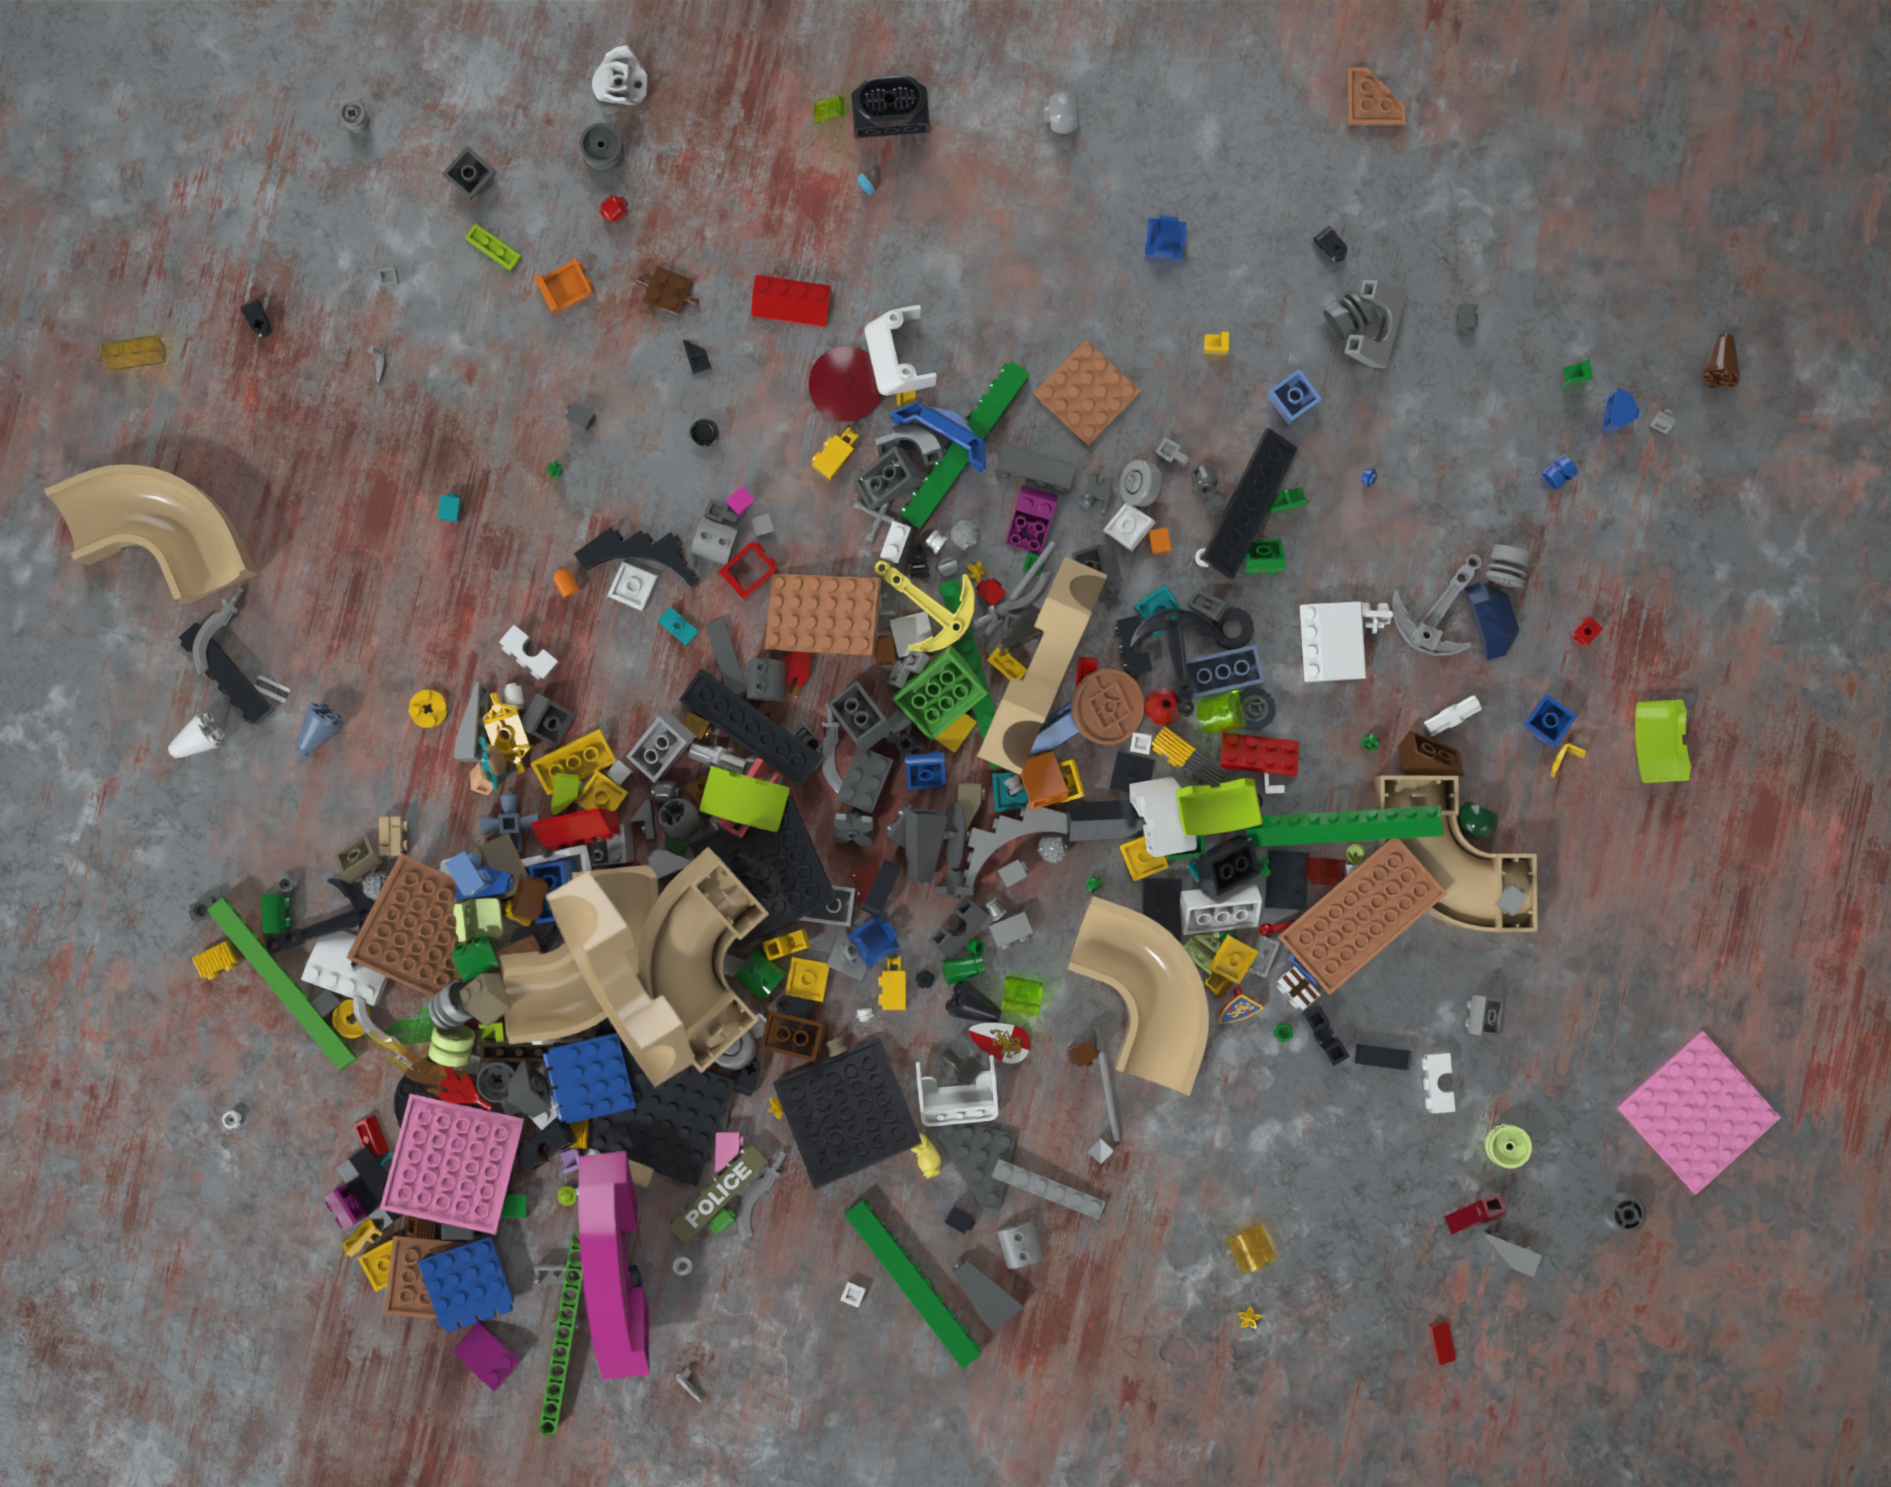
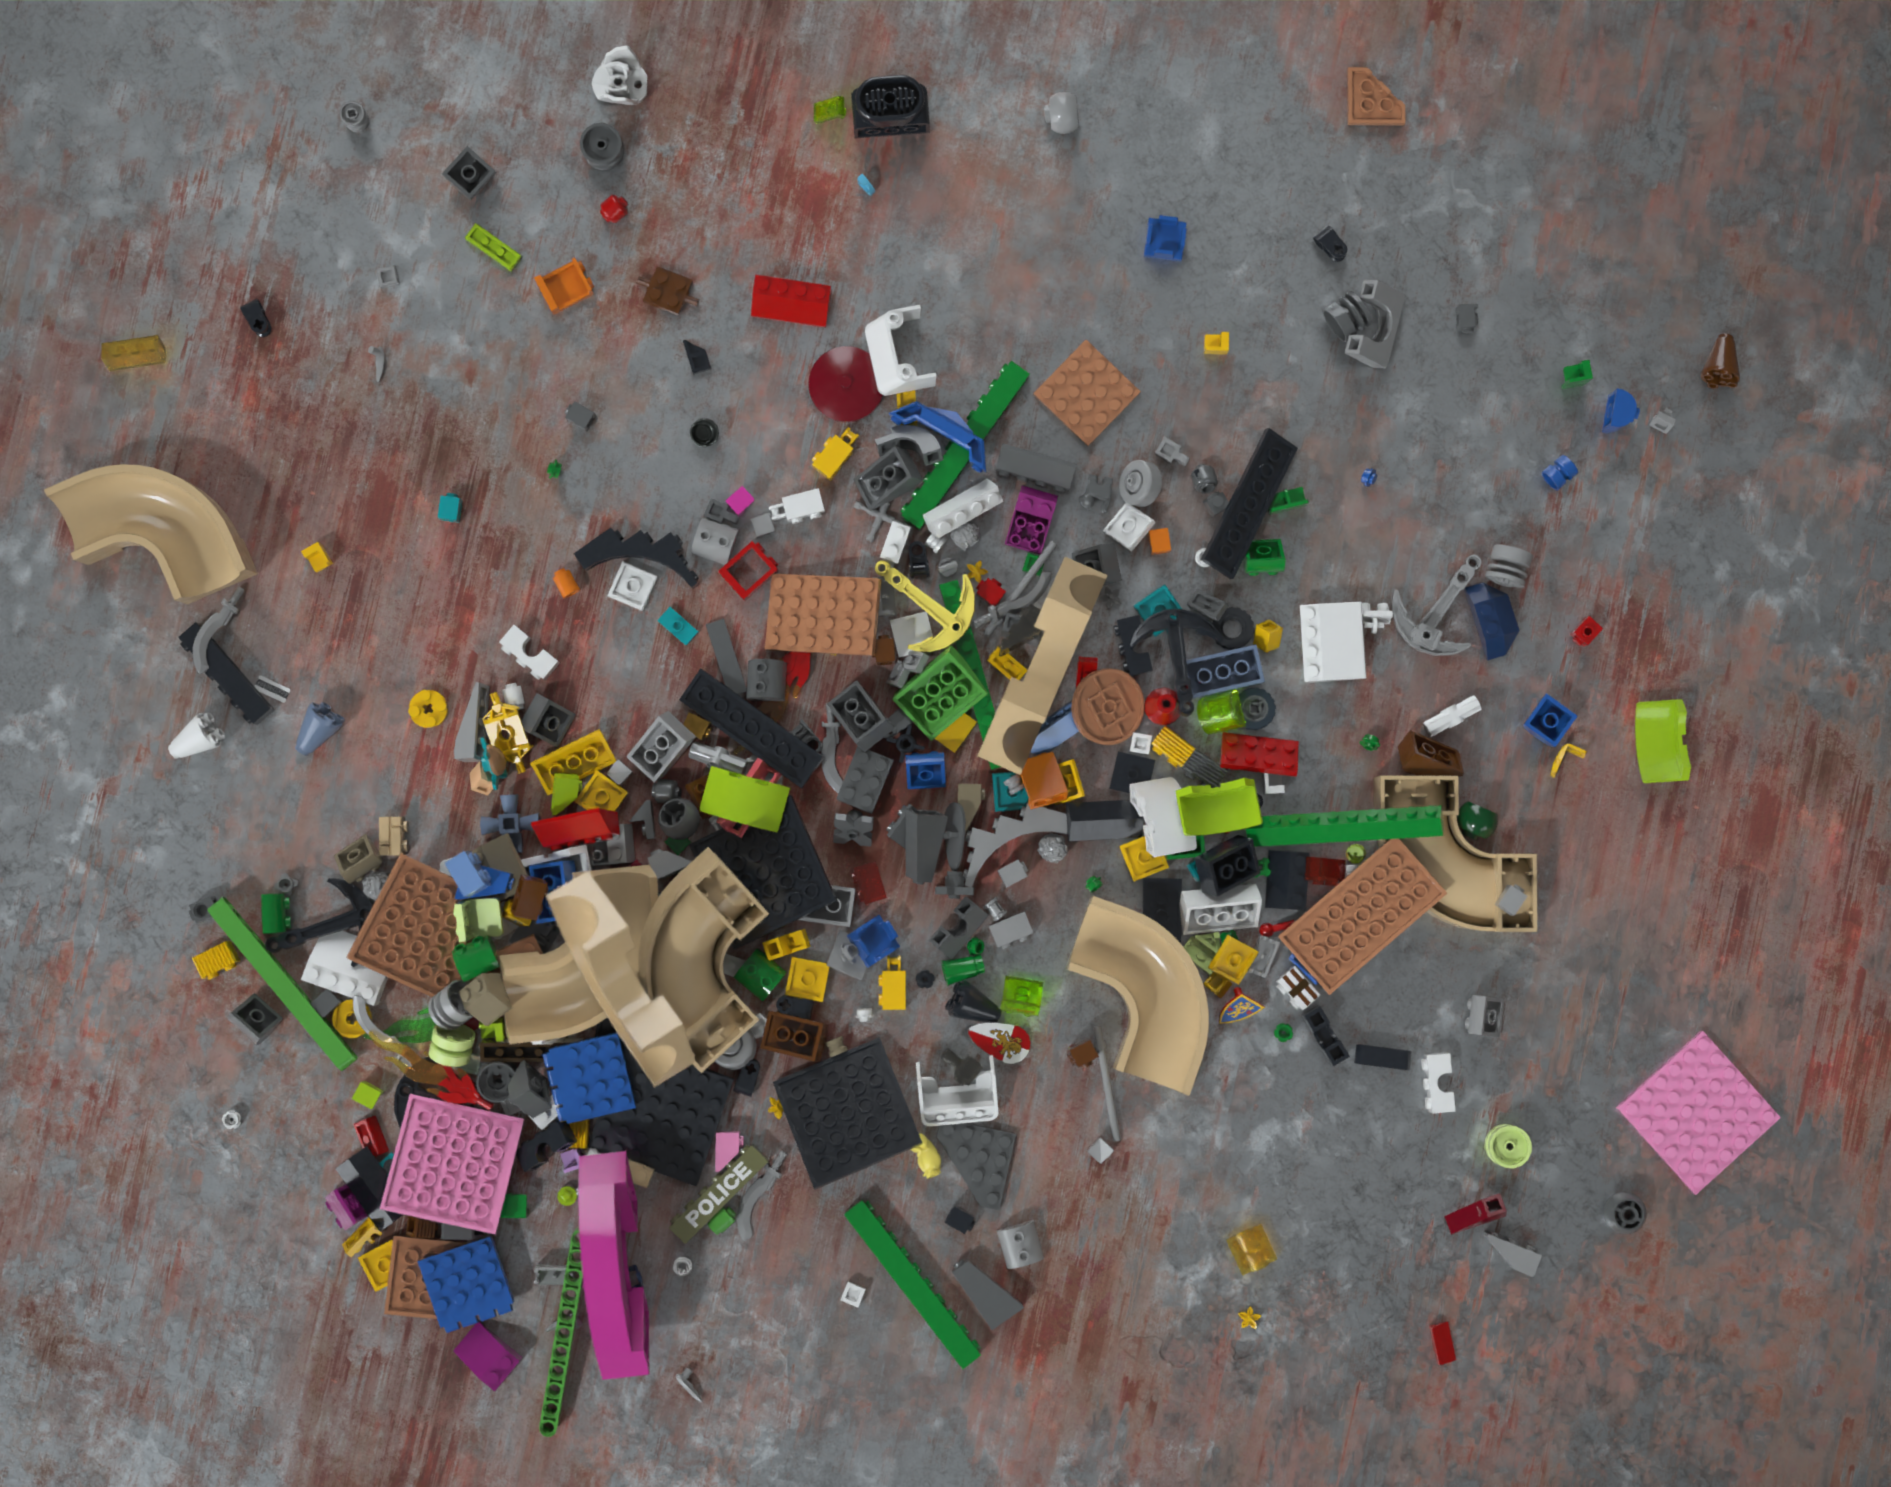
(255, 1019): none -> dark grey brick
(317, 556): none -> yellow panel
(367, 1094): none -> lime panel
(799, 507): none -> white brick
(881, 888): black beam -> none
(963, 508): none -> white brick
(1048, 1189): light grey plate -> none
(1267, 635): none -> yellow panel
(1294, 396): medium blue brick -> none

